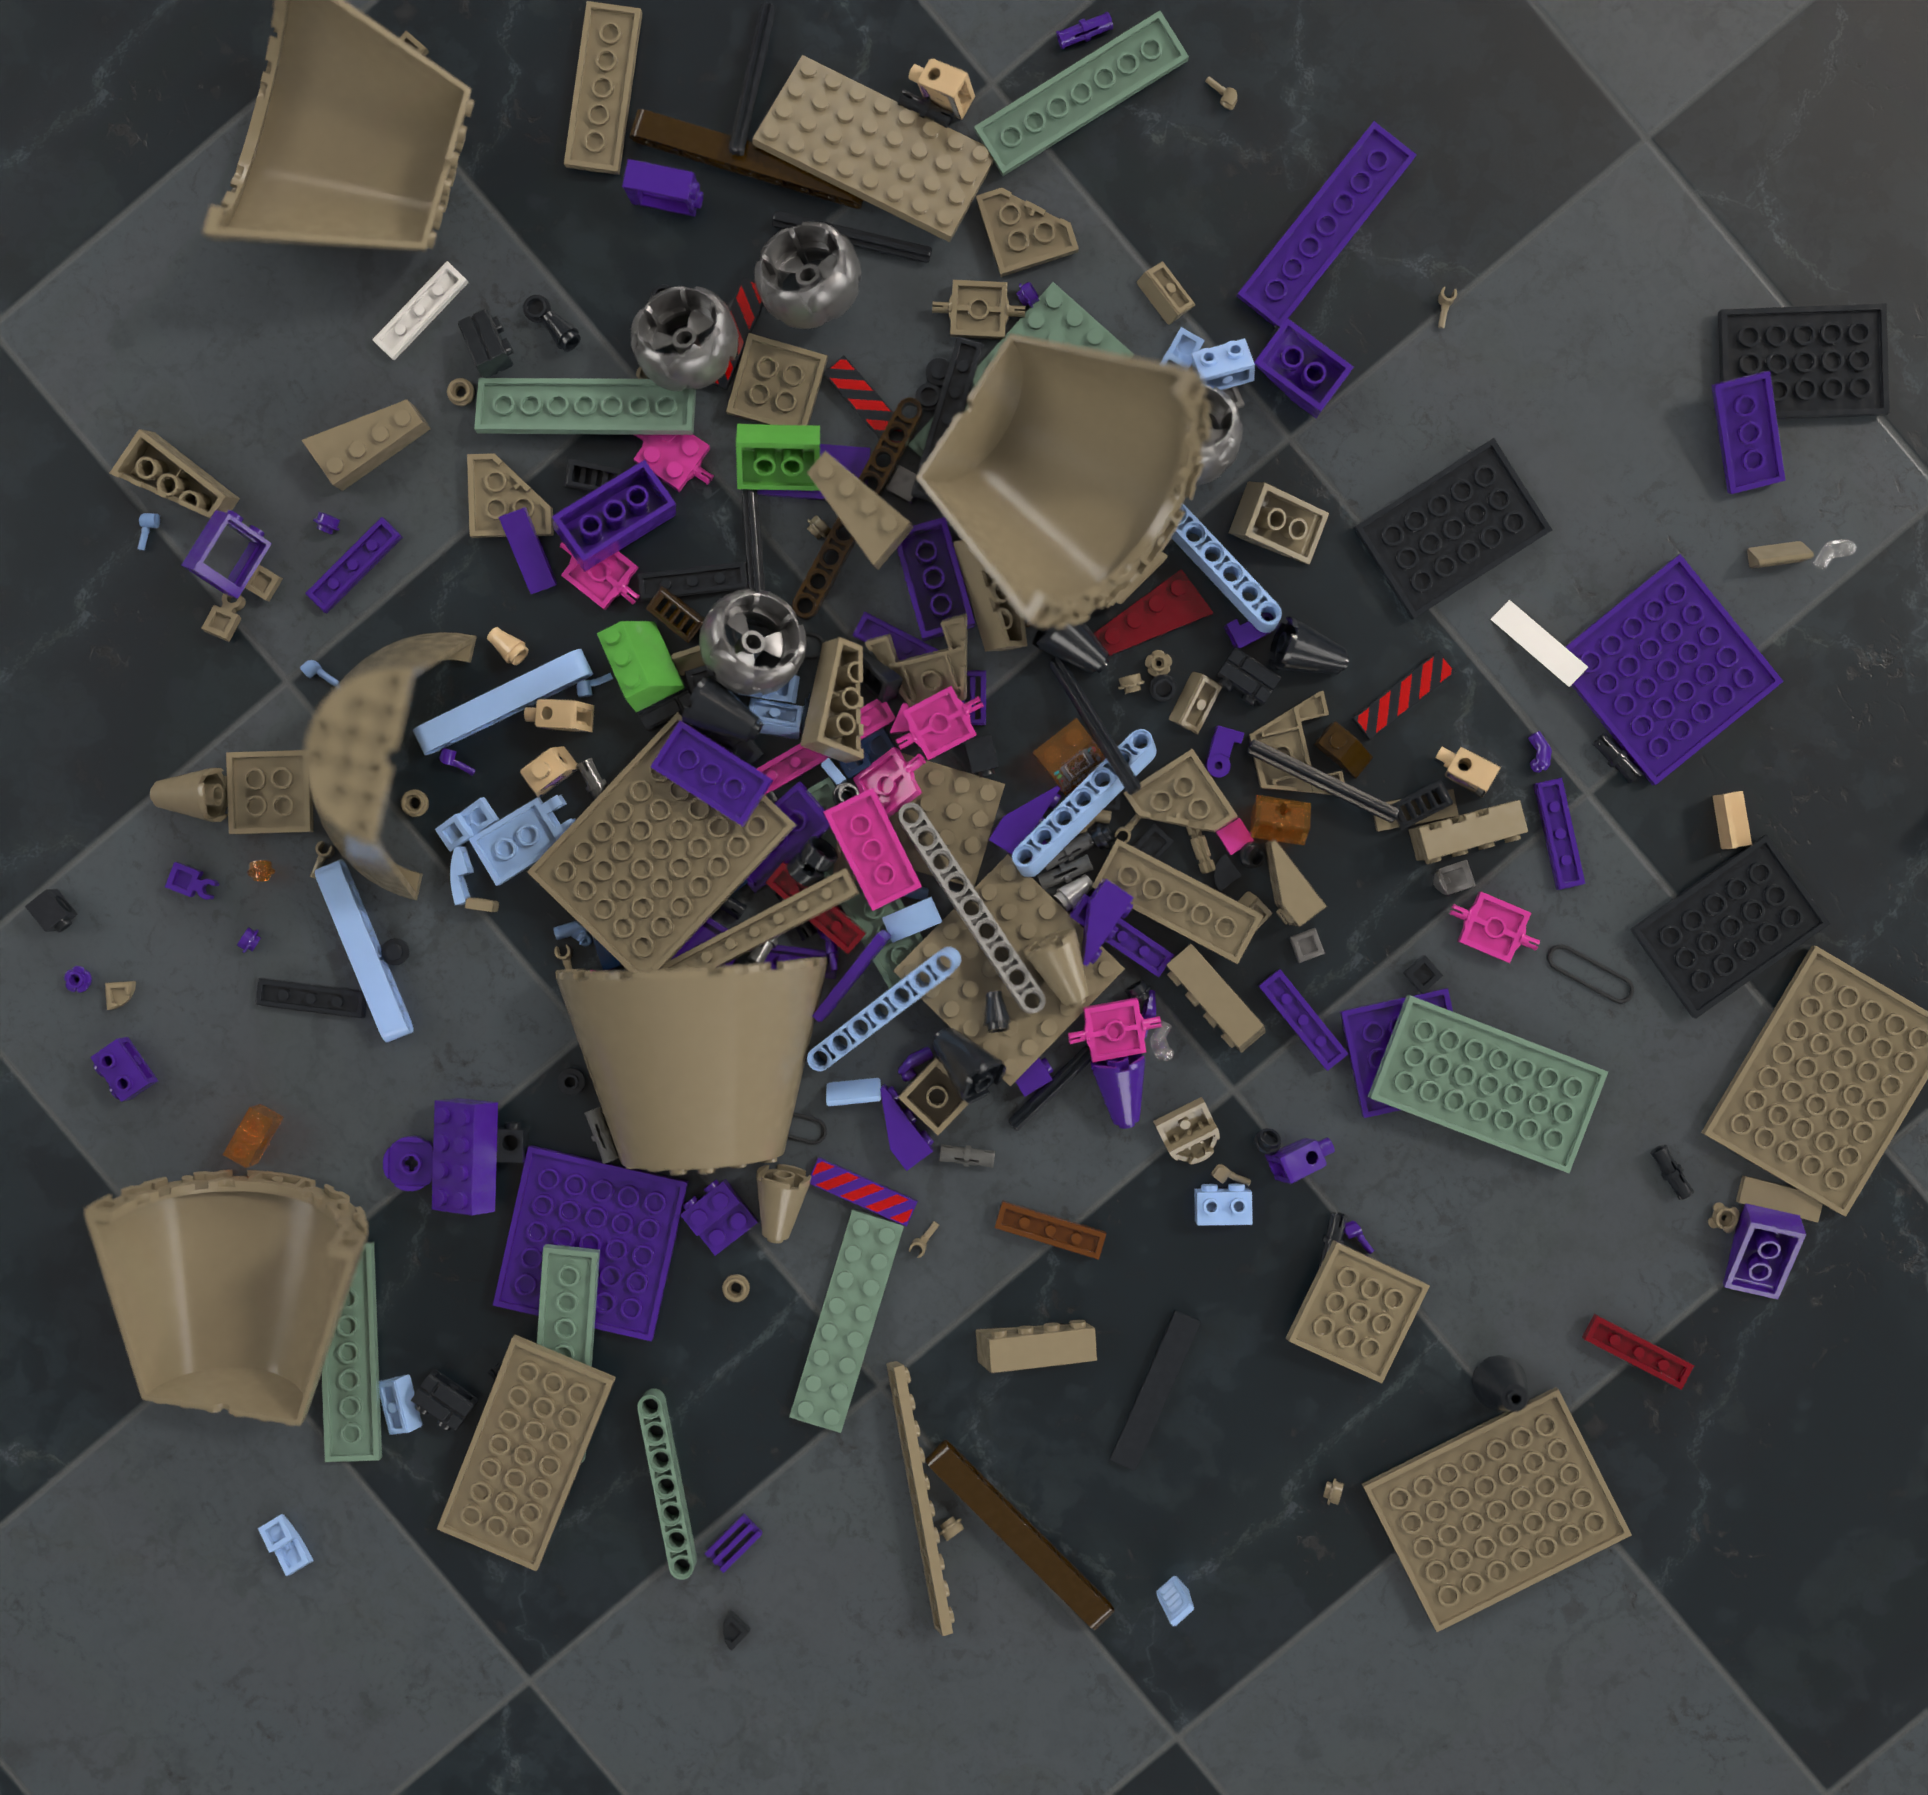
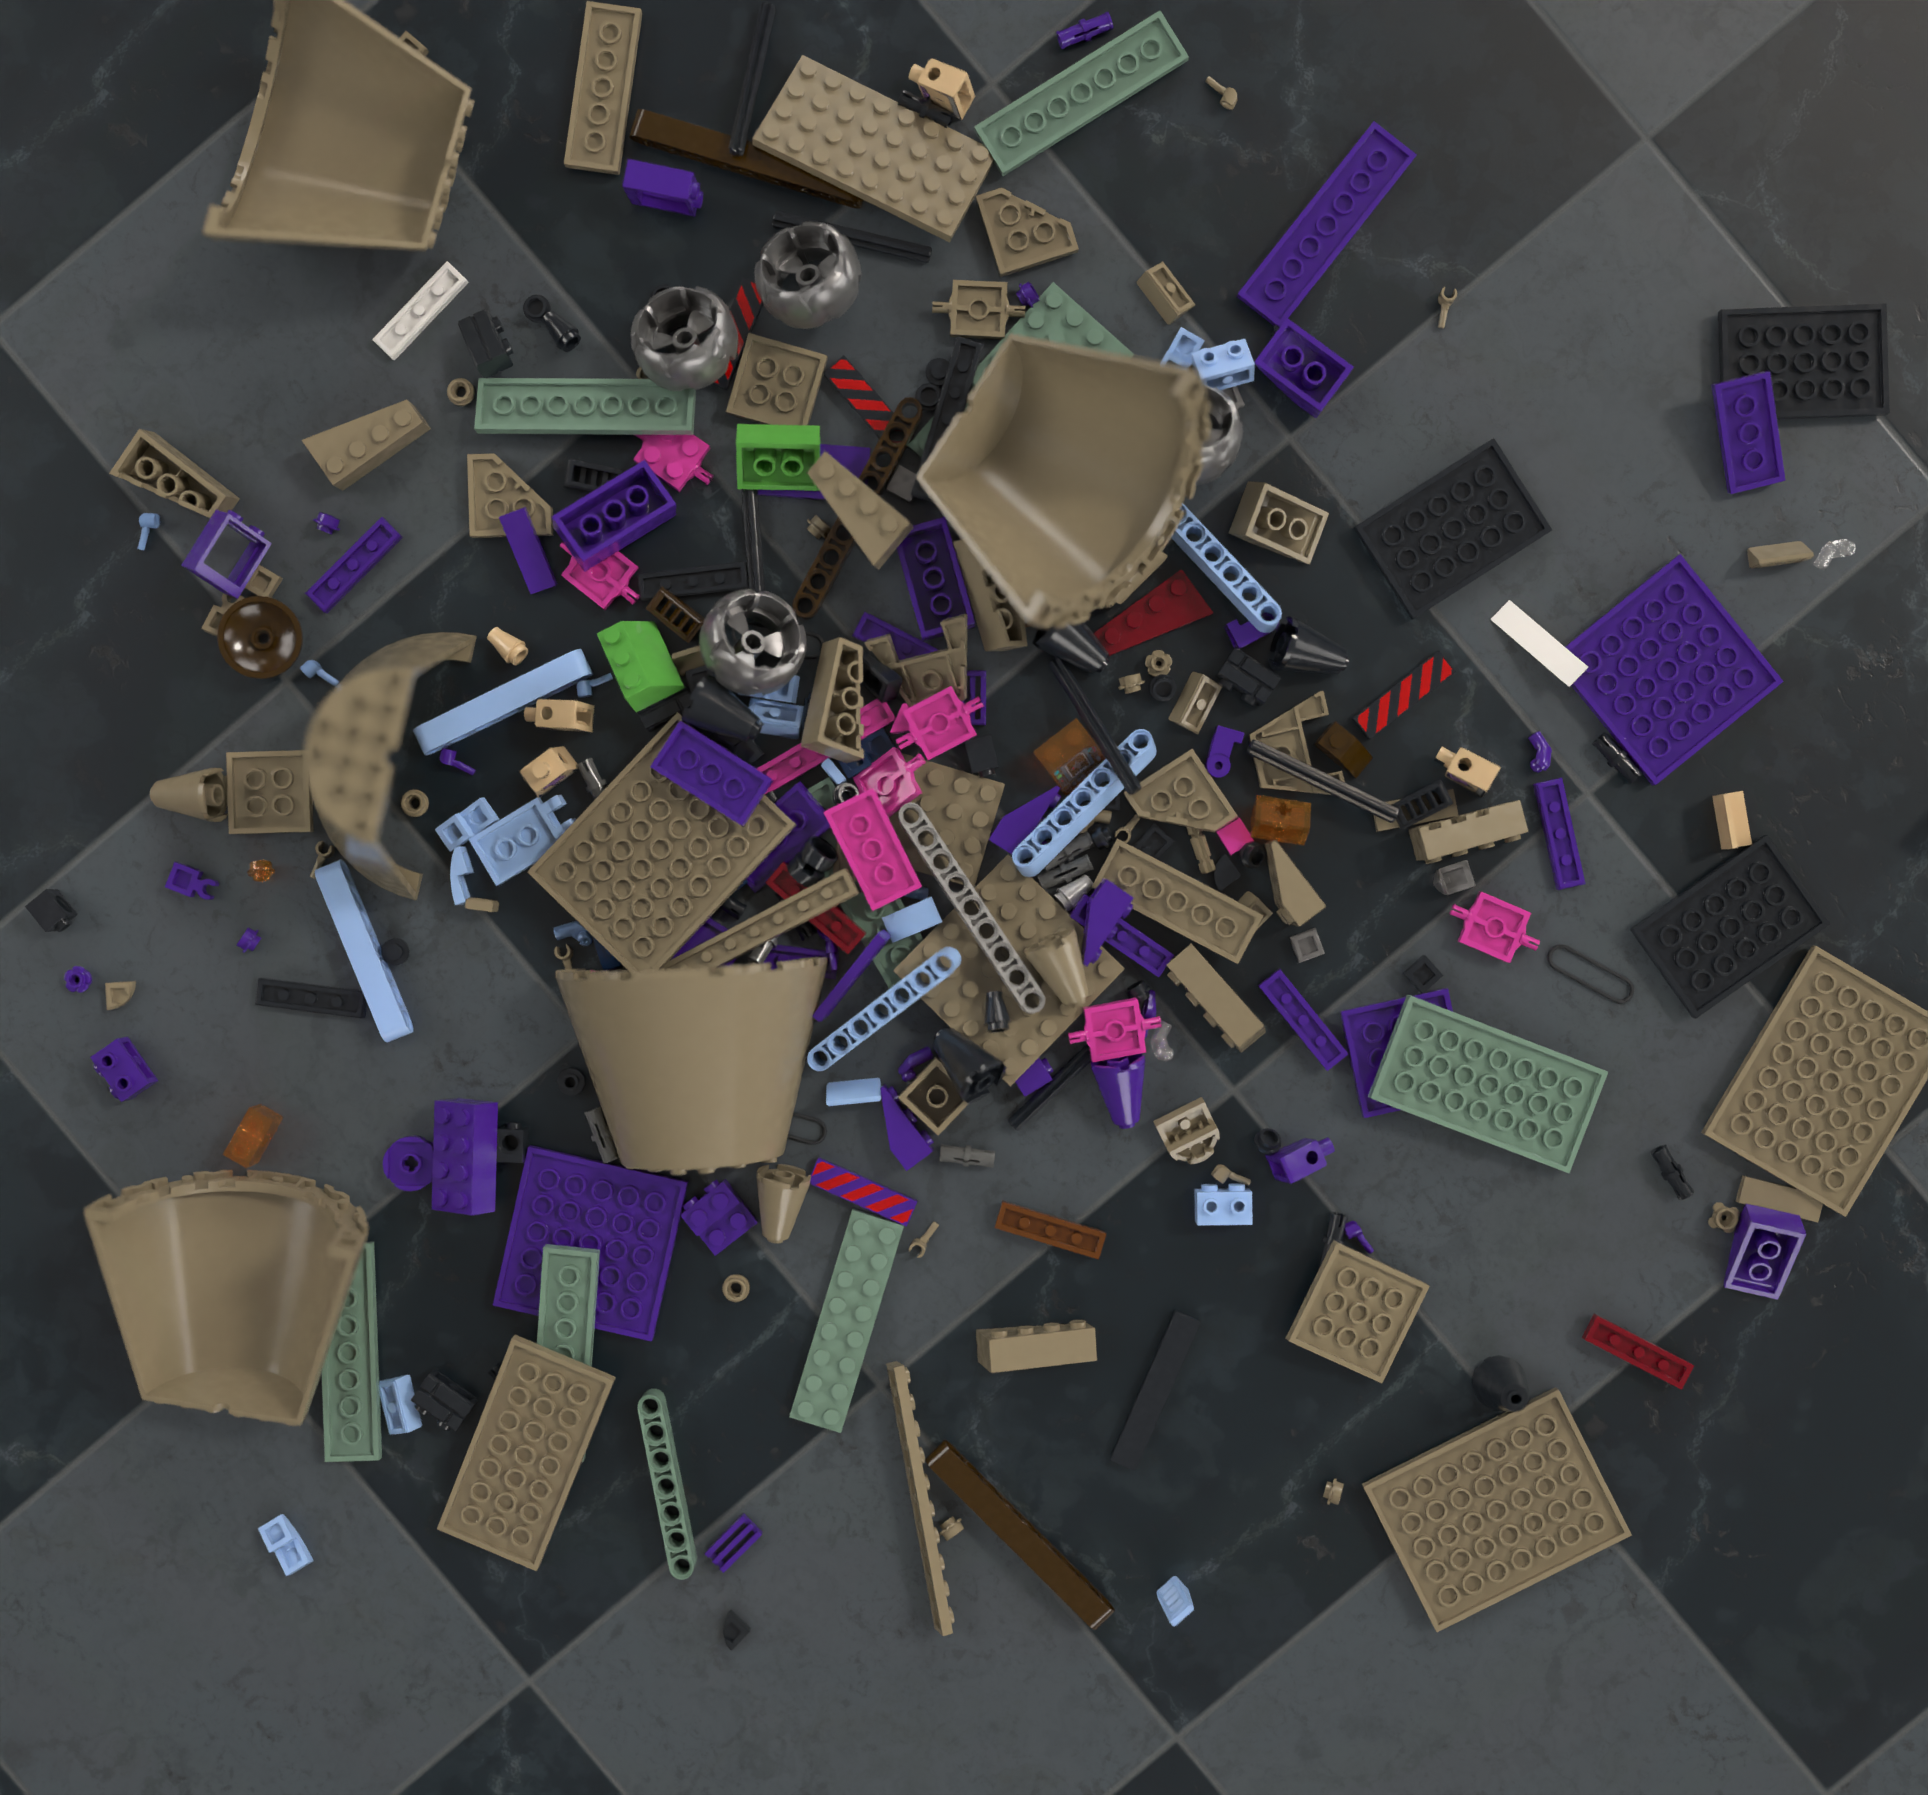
(241, 632): none -> dark brown dish

